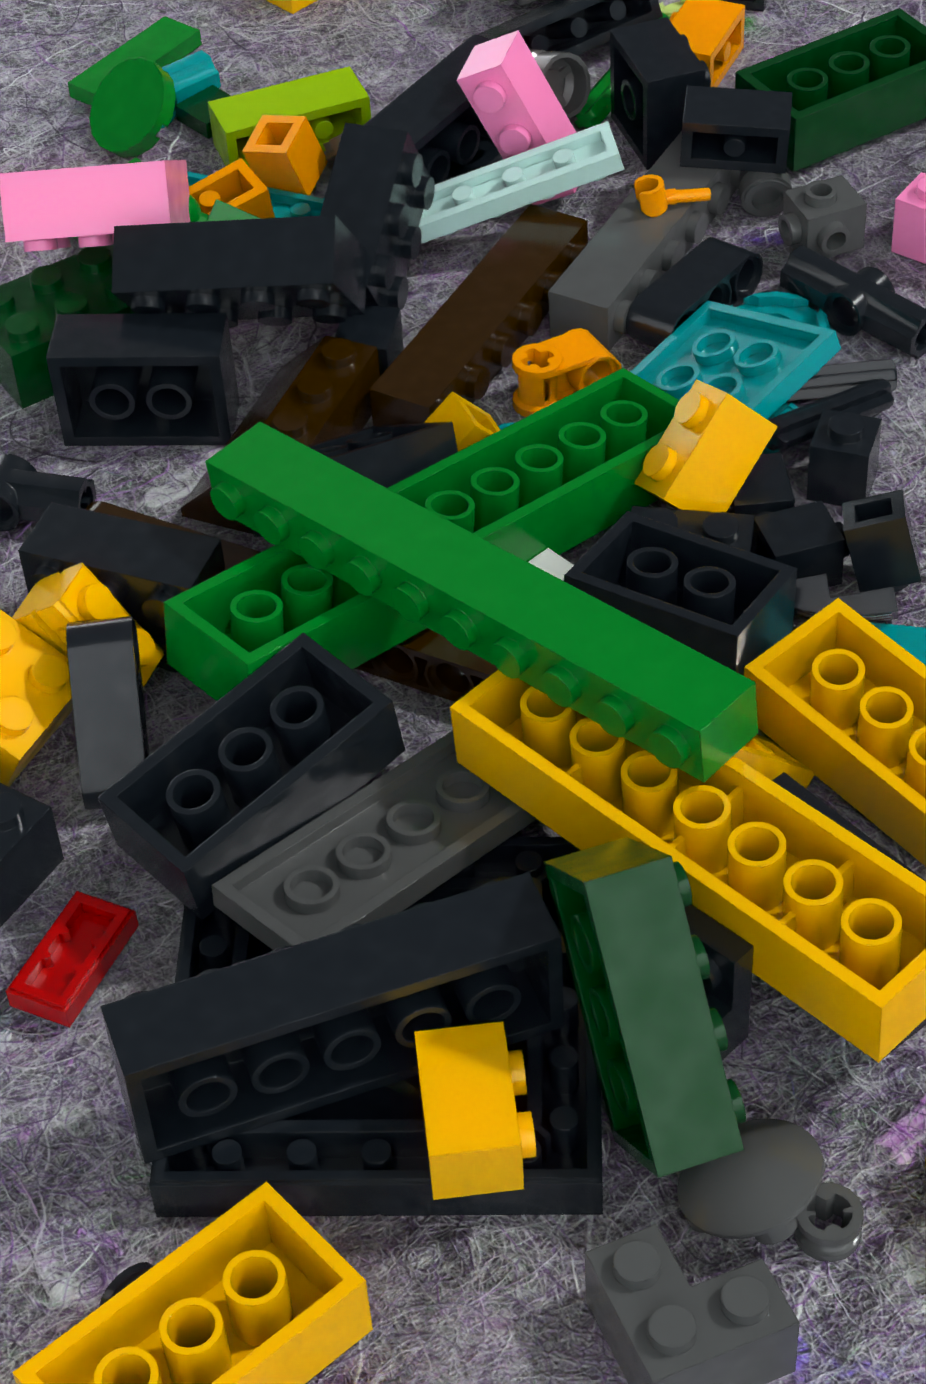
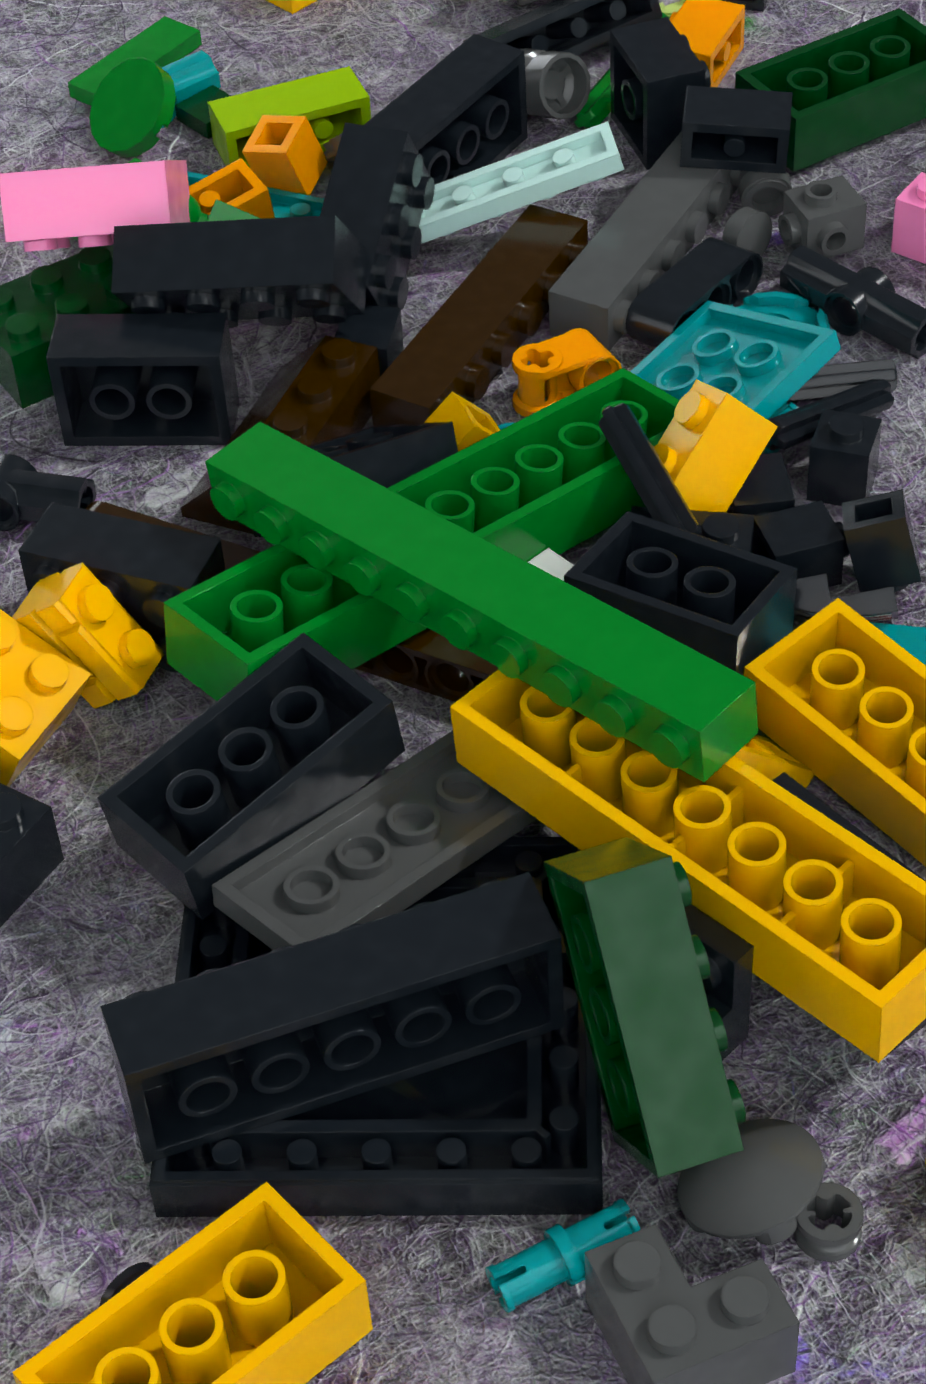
(72, 959): red plate -> none
(106, 702): black beam -> none
(471, 1110): yellow brick -> none
(513, 98): bright pink brick -> none
(558, 1256): none -> teal pin
(646, 469): none -> black axle
(655, 199): light orange hand -> none
(749, 230): none -> dark grey tile

